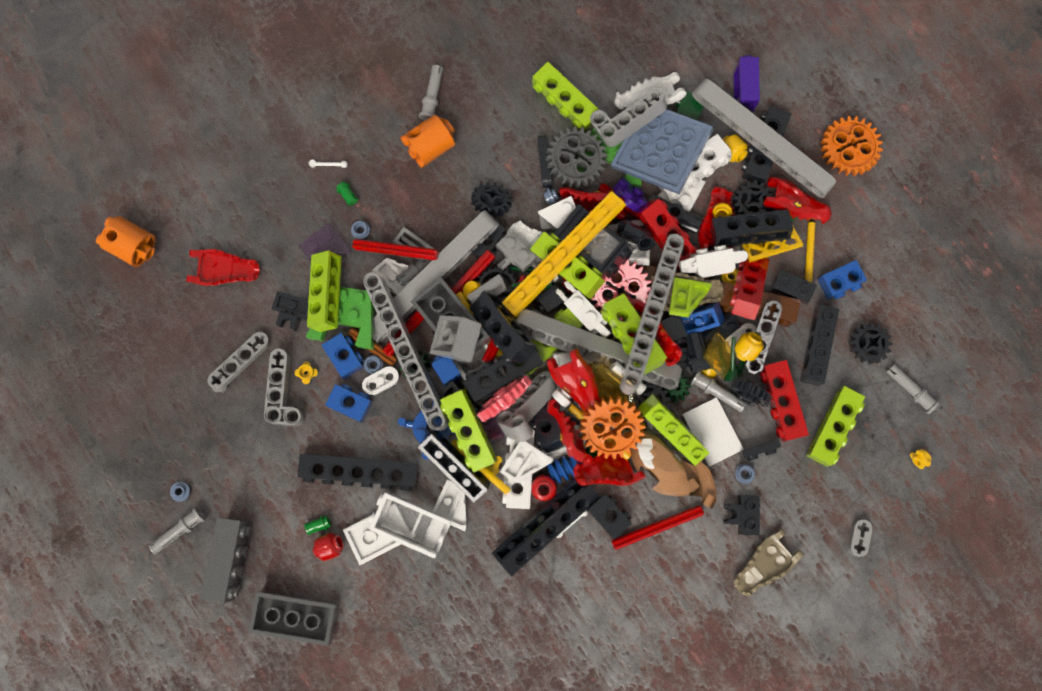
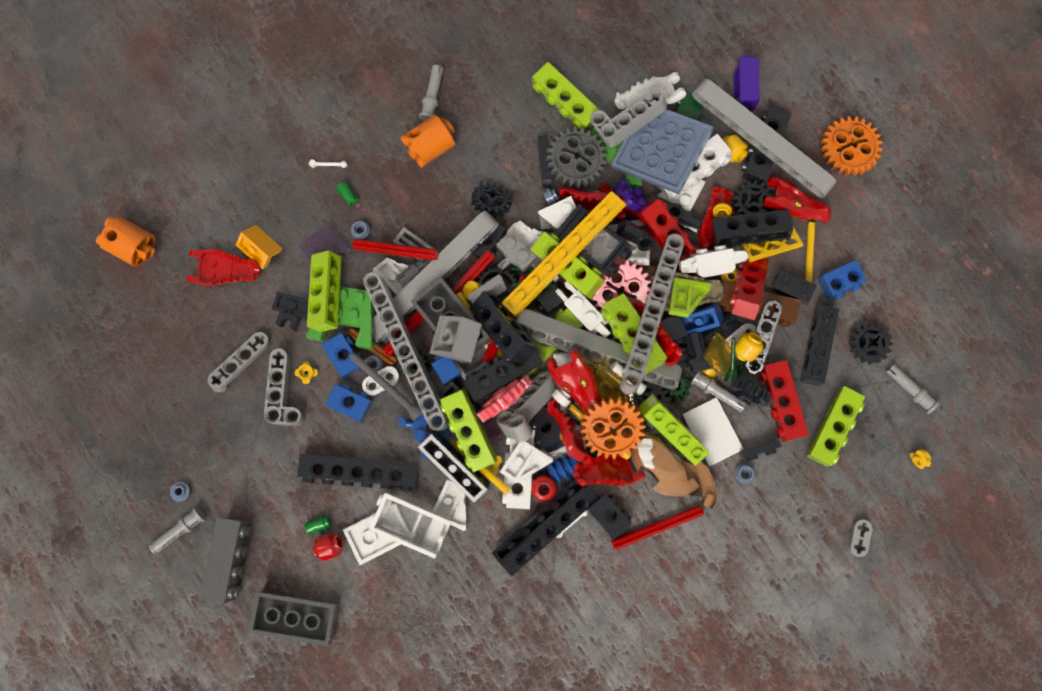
(258, 245): none -> light orange panel
(413, 410): none -> dark grey piece
(745, 514): black plate -> none
(767, 564): dark tan animal -> none

